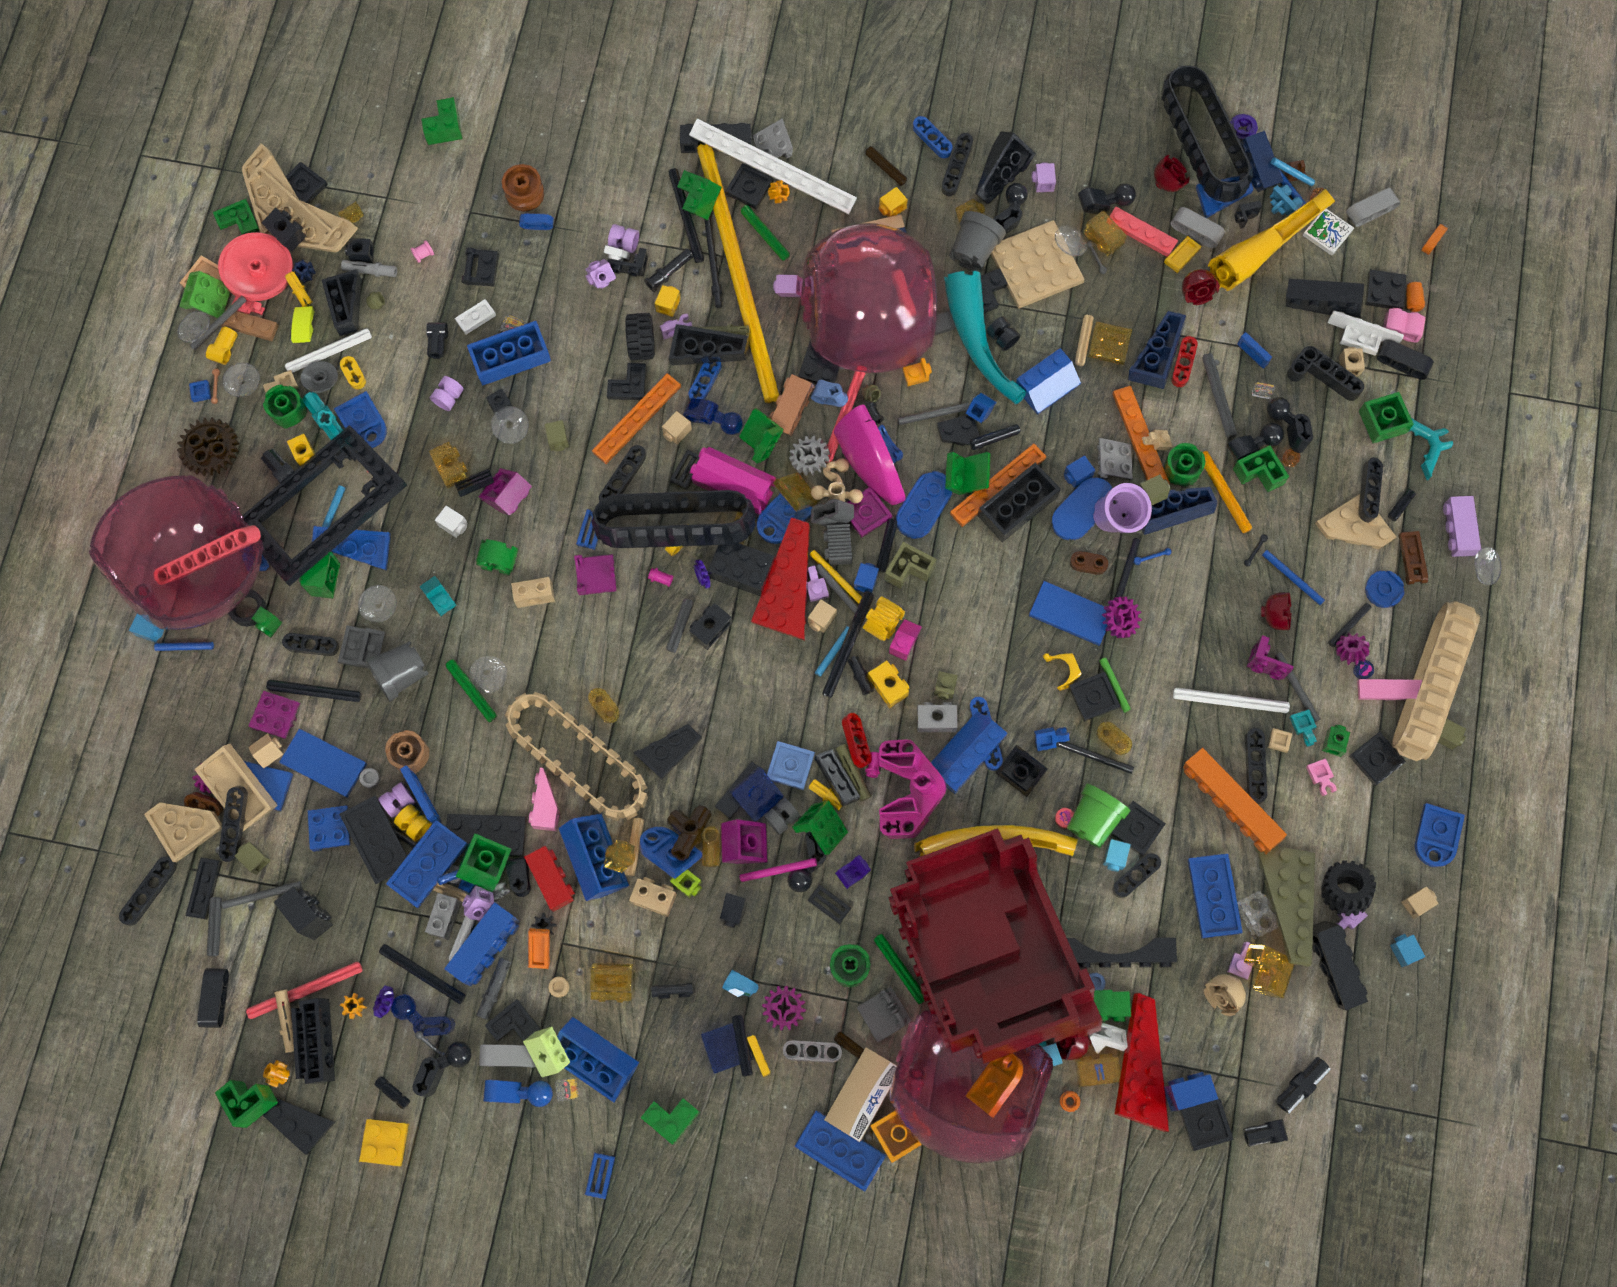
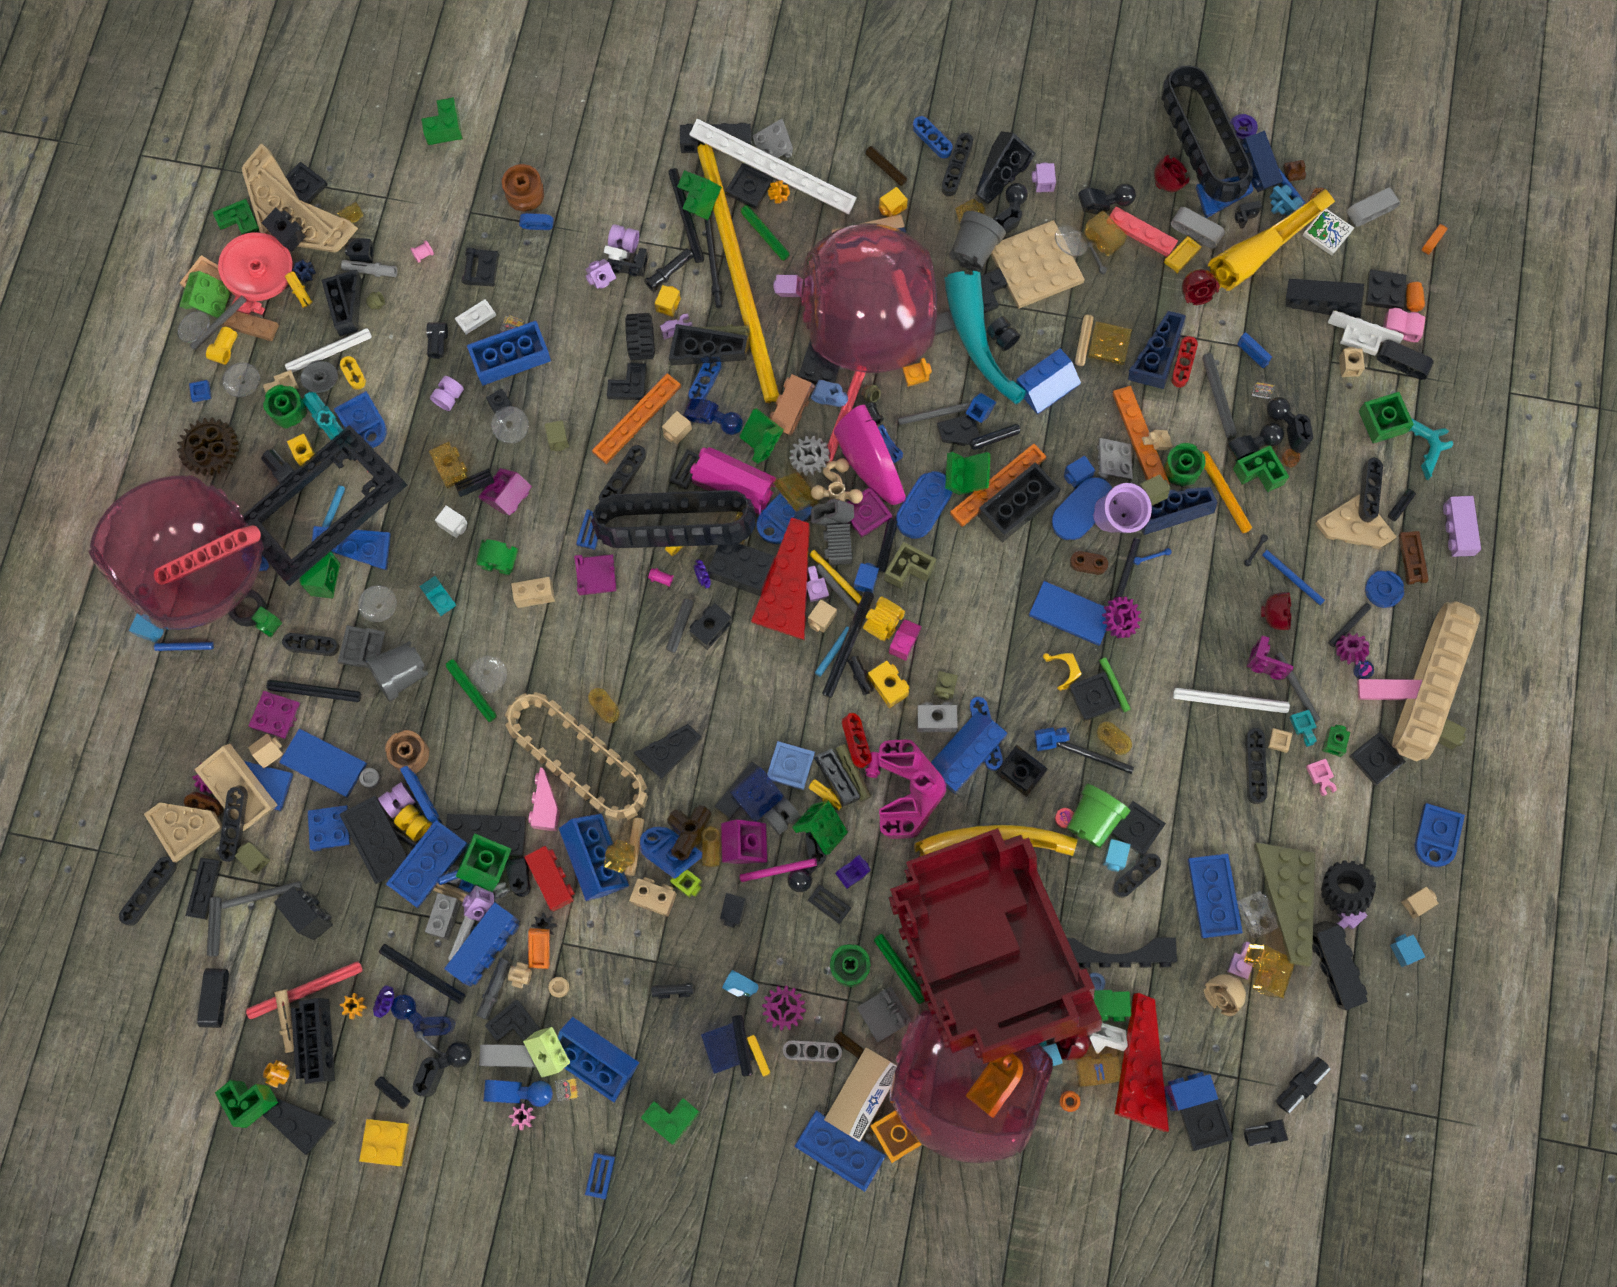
(216, 373): nougat hinge -> none
(301, 324): neon yellow slope -> none
(519, 975): none -> tan gear
(519, 1112): none -> bright pink gear
(611, 978): clear yellow brick -> none
(1234, 801): orange brick -> none
(1292, 171): dark azure bar -> none
(1326, 376): black beam -> none
(1487, 566): clear dish -> none

